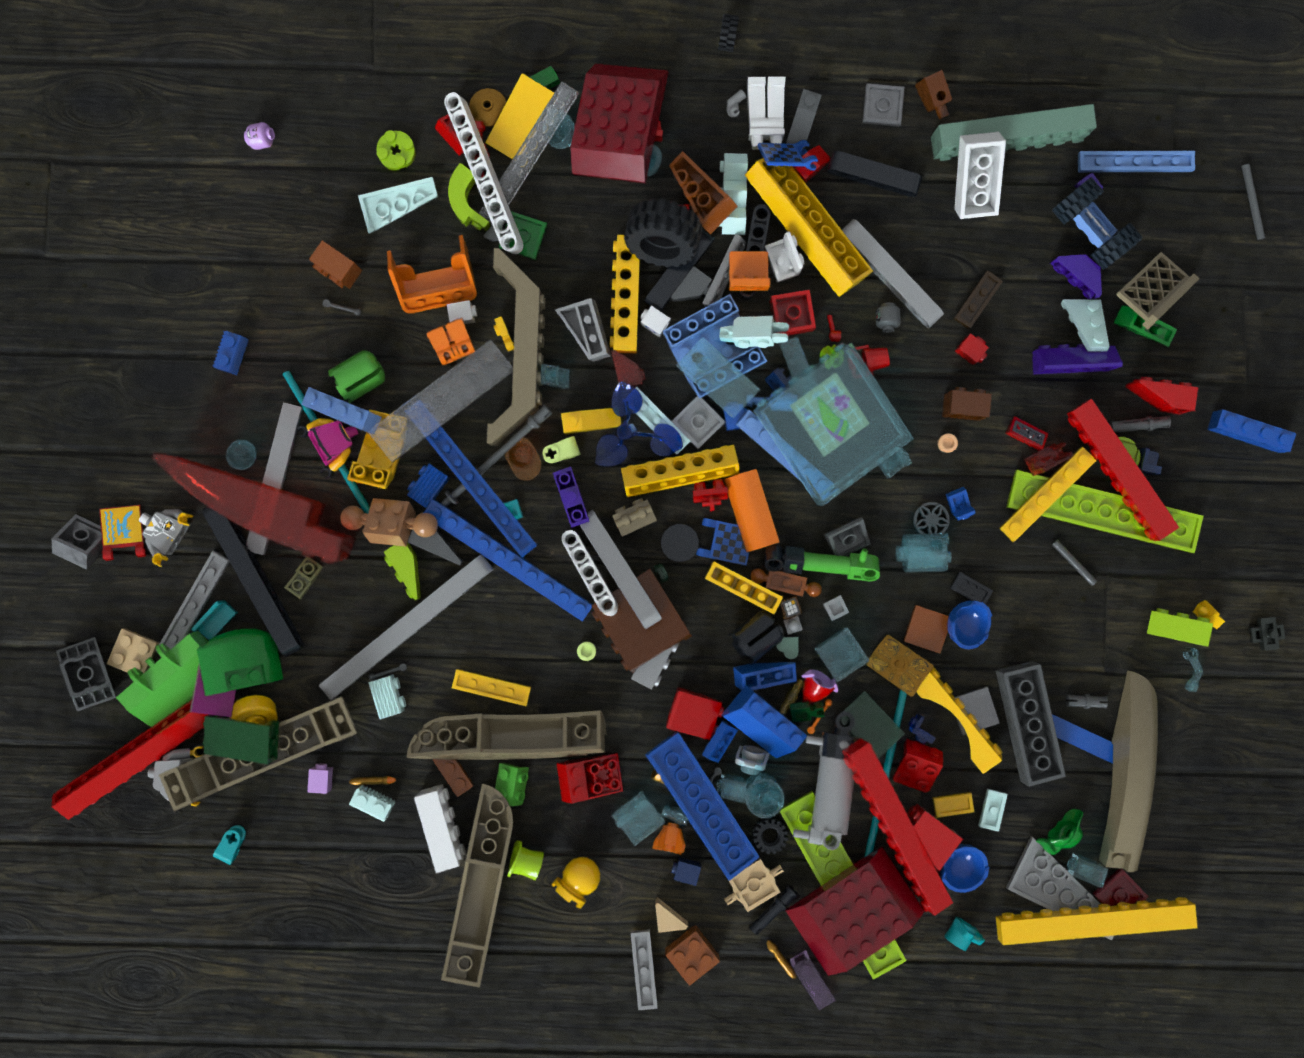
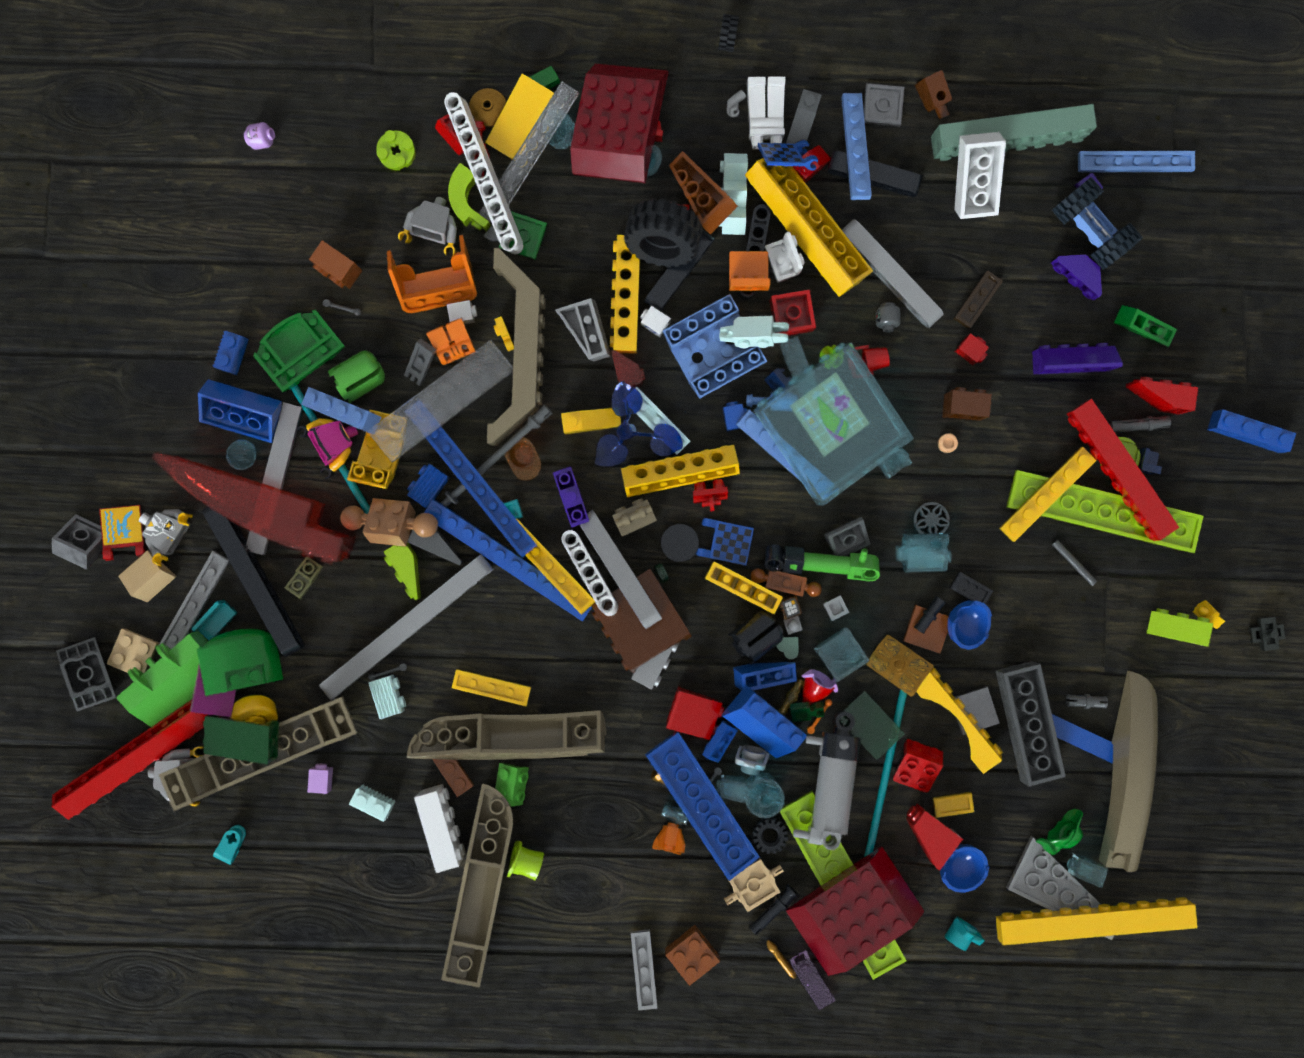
(144, 578): none -> tan slope
(238, 410): none -> blue slope
(297, 348): none -> green slope
(372, 780): pearl gold piece -> none
(394, 202): light aqua wing -> none
(420, 361): none -> dark grey hinge
(432, 223): none -> light grey torso
(554, 376): clear light blue slope -> none
(559, 576): none -> yellow plate
(565, 450): yellowish green piece -> none
(579, 879): yellow tile -> none
(586, 651): yellowish green tile -> none
(589, 778): red slope -> none
(638, 818): clear light blue plate -> none
(668, 919): tan slope -> none
(686, 871): dark blue brick -> none
(692, 286): dark grey slope -> none
(698, 422): light grey plate -> none
(718, 377): clear light blue tile -> none
(722, 276): light grey tile -> none
(751, 510): orange brick -> none
(834, 335): red hand -> none
(856, 146): none -> medium blue plate
(897, 826): red brick -> none
(921, 735): clear blue bracket -> none
(929, 614): none -> black pin
(960, 504): blue bracket -> none
(992, 810): light aqua plate -> none
(1027, 433): slope -> none
(1047, 458): clear red hinge -> none
(1089, 321): light aqua wing -> none
(1119, 889): dark red plate -> none
(1160, 307): dark tan fence -> none
(1192, 684): clear light blue arm -> none
(1253, 201): dark grey bar -> none

